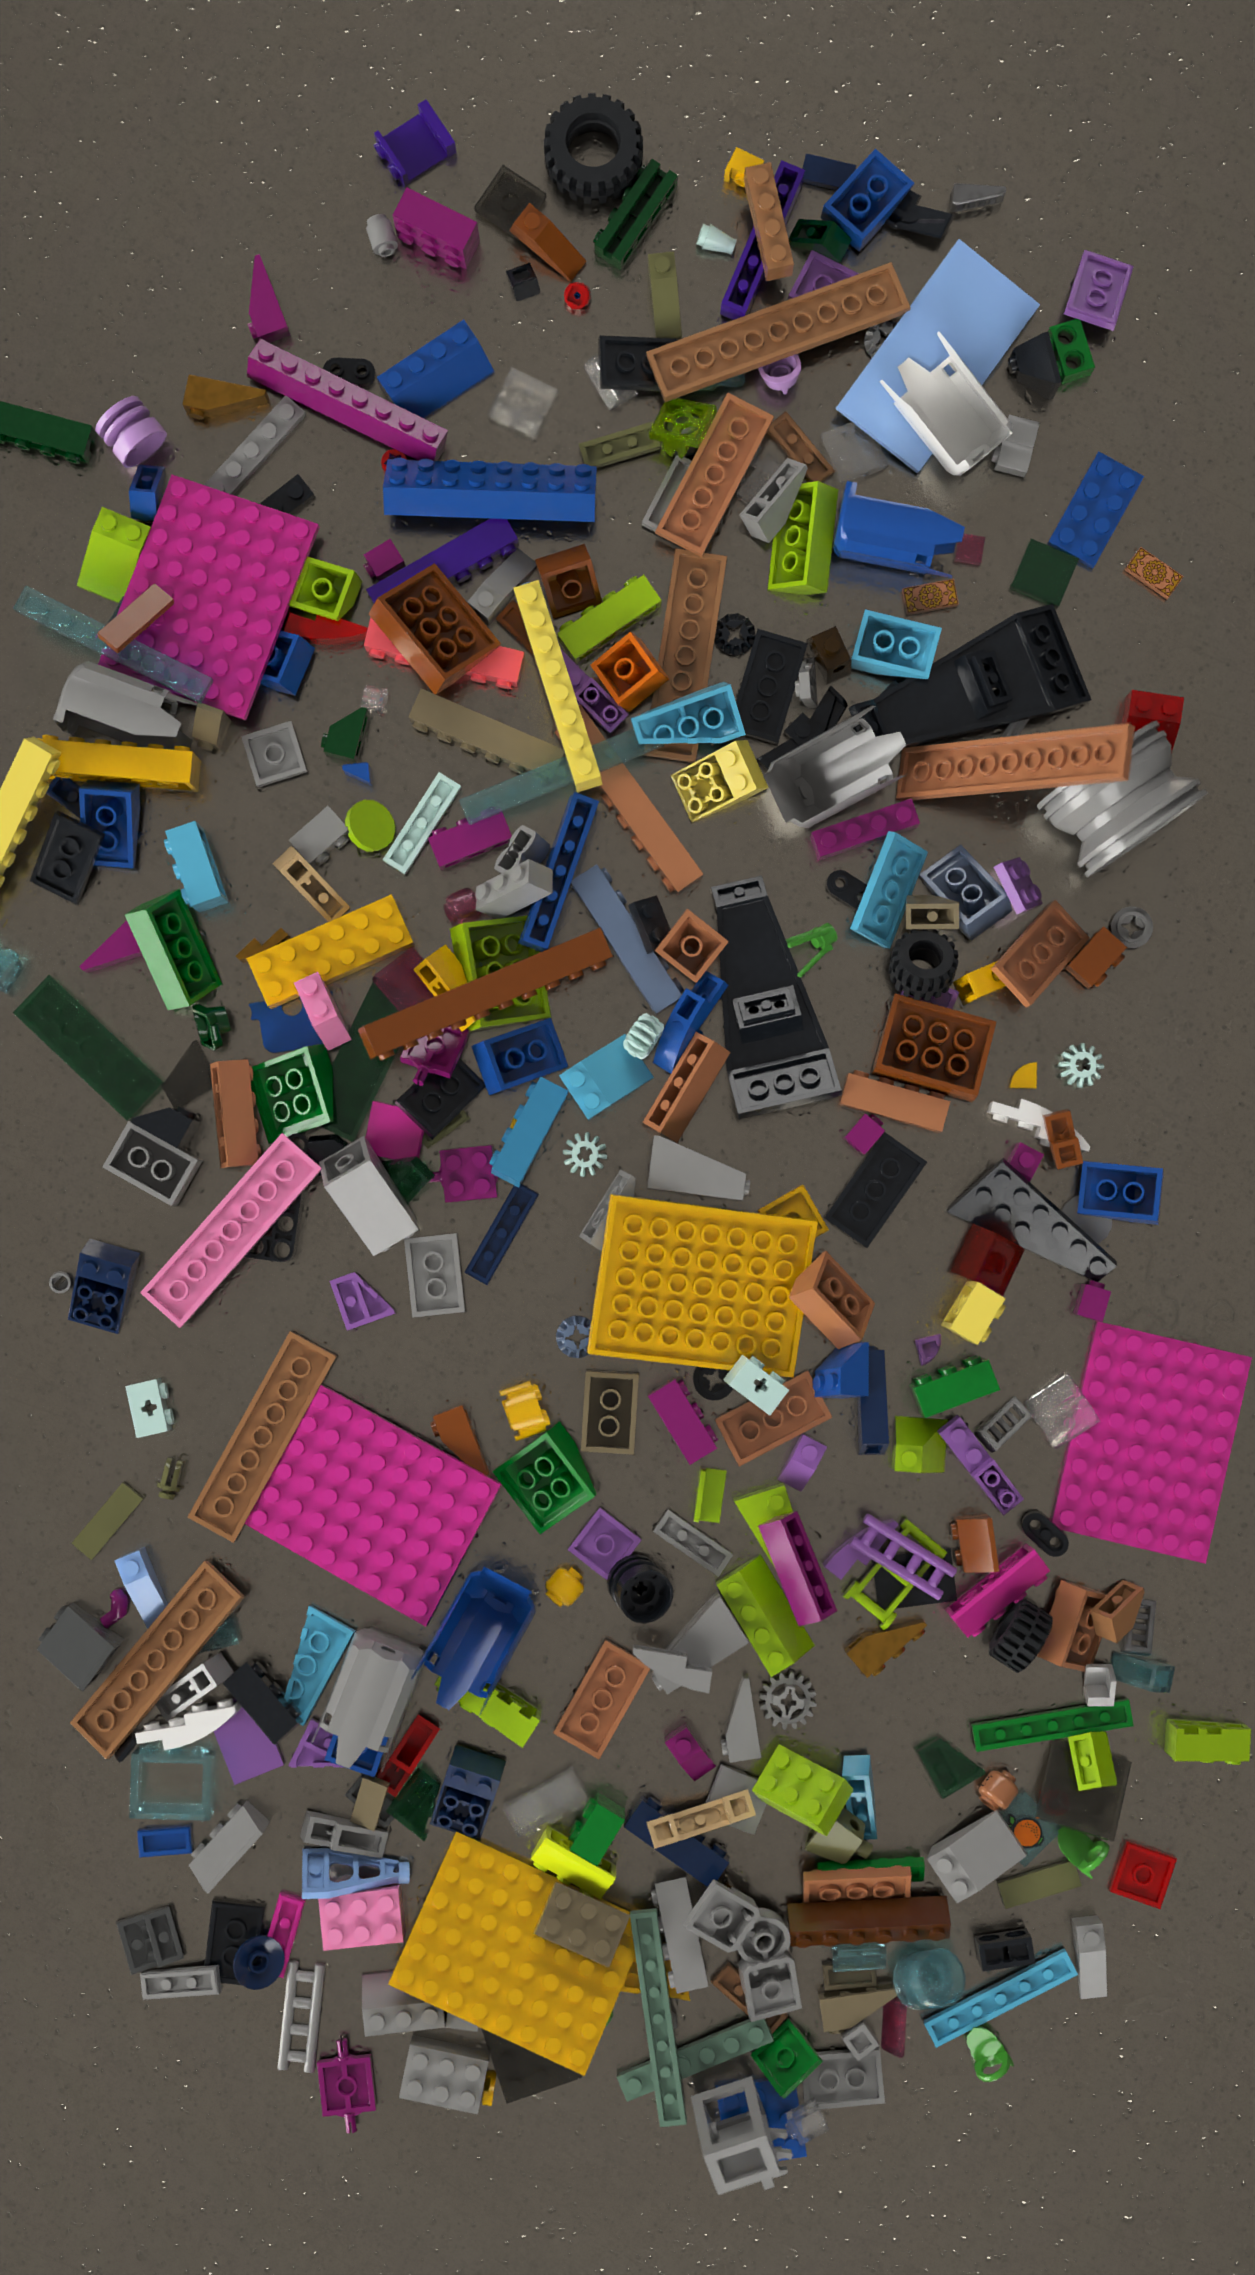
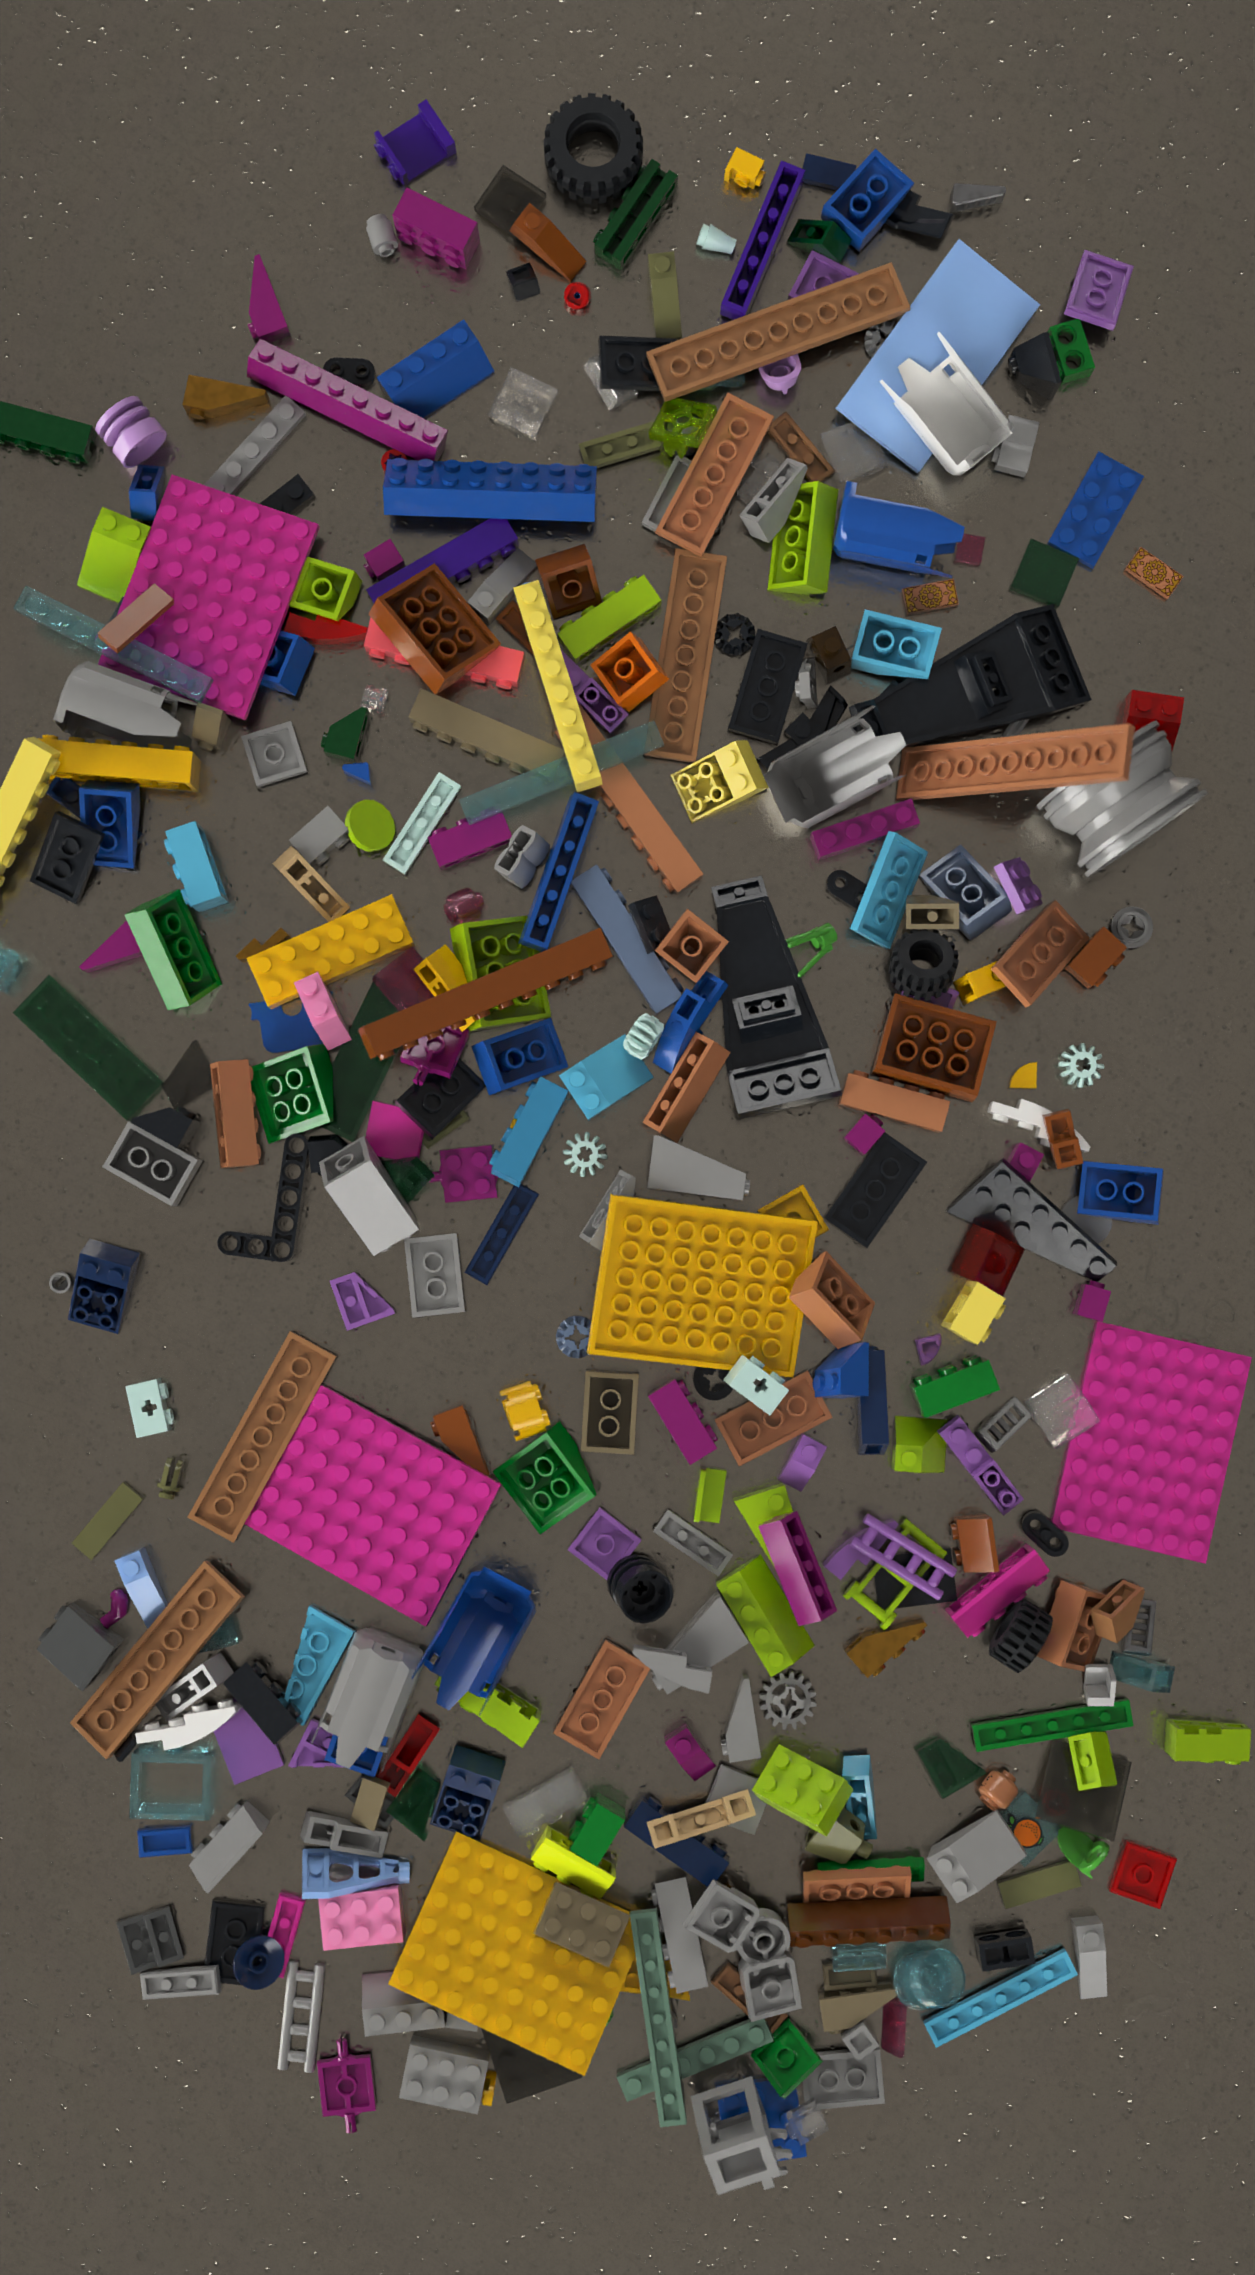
(211, 1024): dark green piece -> none
(231, 1230): bright pink plate -> none
(514, 889): light grey brick -> none
(564, 1586): yellow head -> none
(696, 718): medium azure wedge -> none
(768, 221): medium nougat brick -> none
(988, 2052): bright green piece -> none

